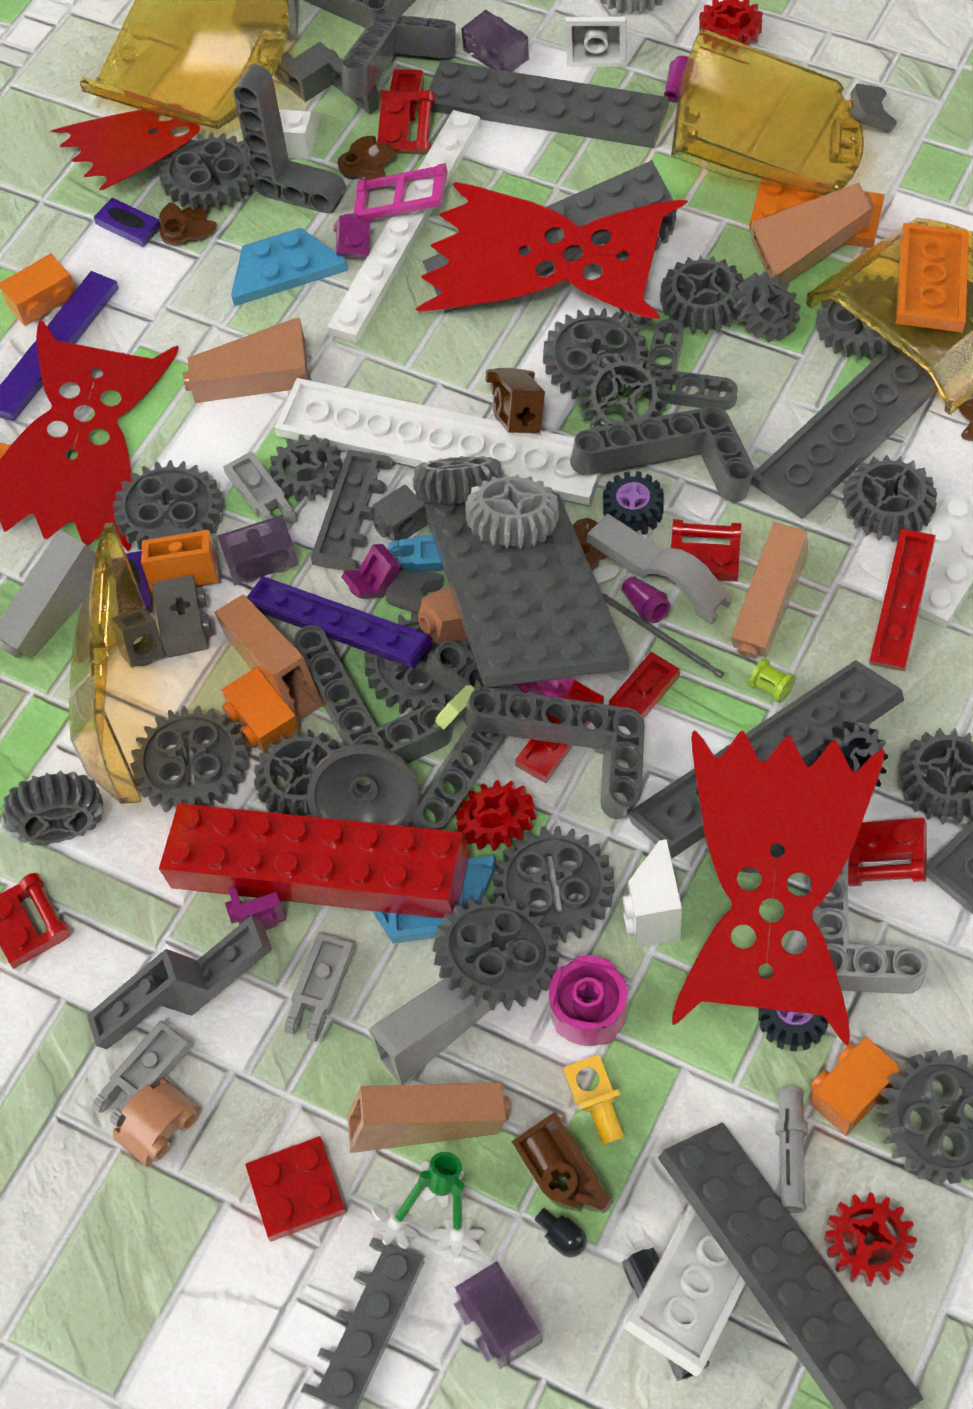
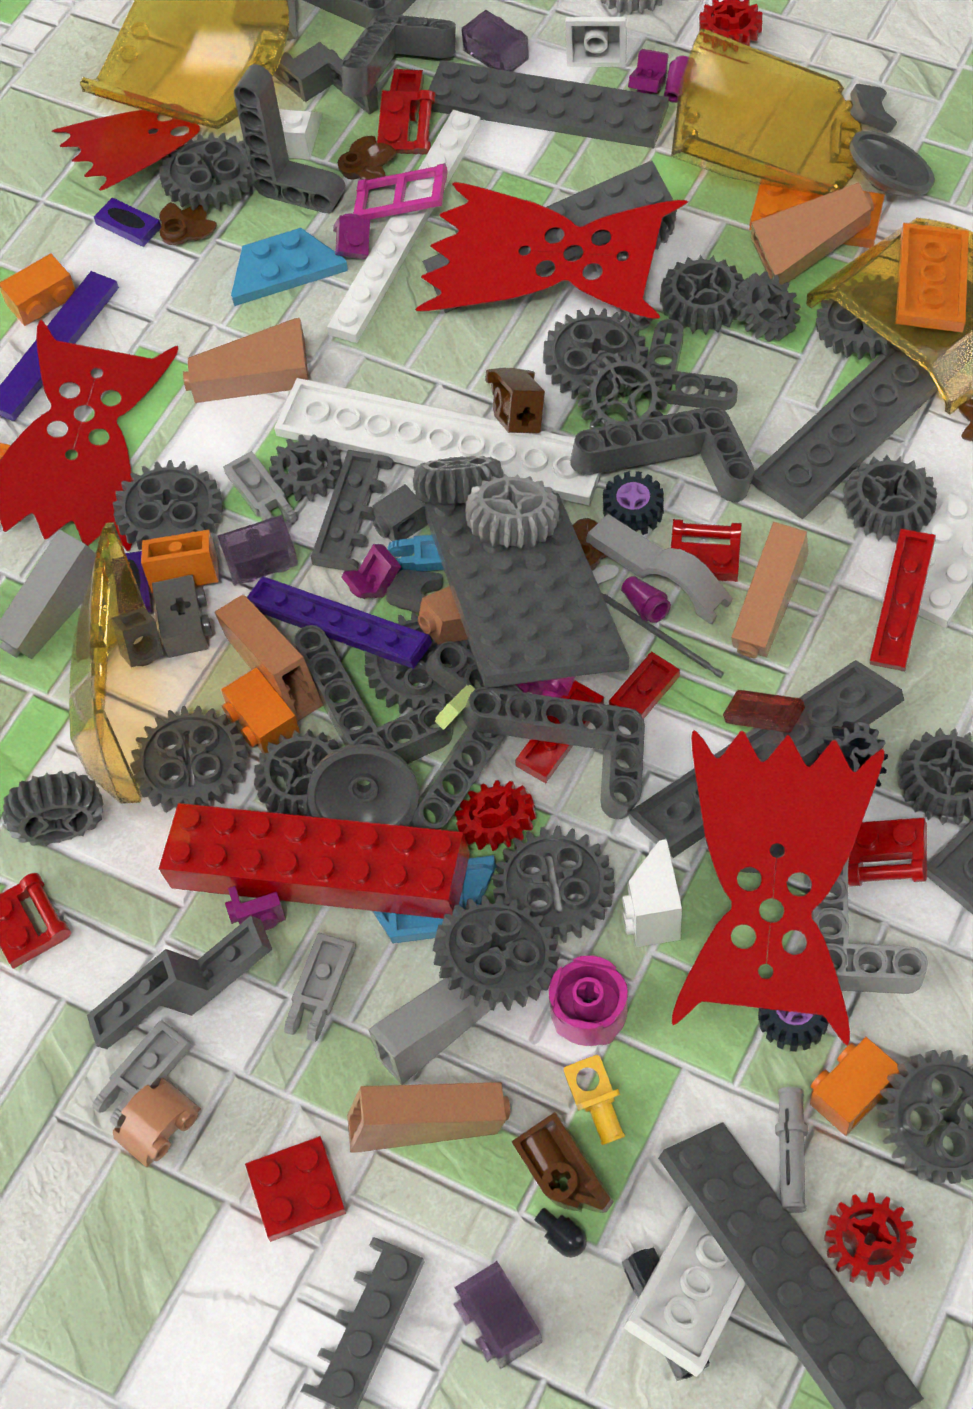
(440, 1179): plant -> none
(650, 71): none -> magenta bracket
(764, 711): none -> clear red tile
(771, 680): lime bush -> none
(890, 164): none -> dark grey dish

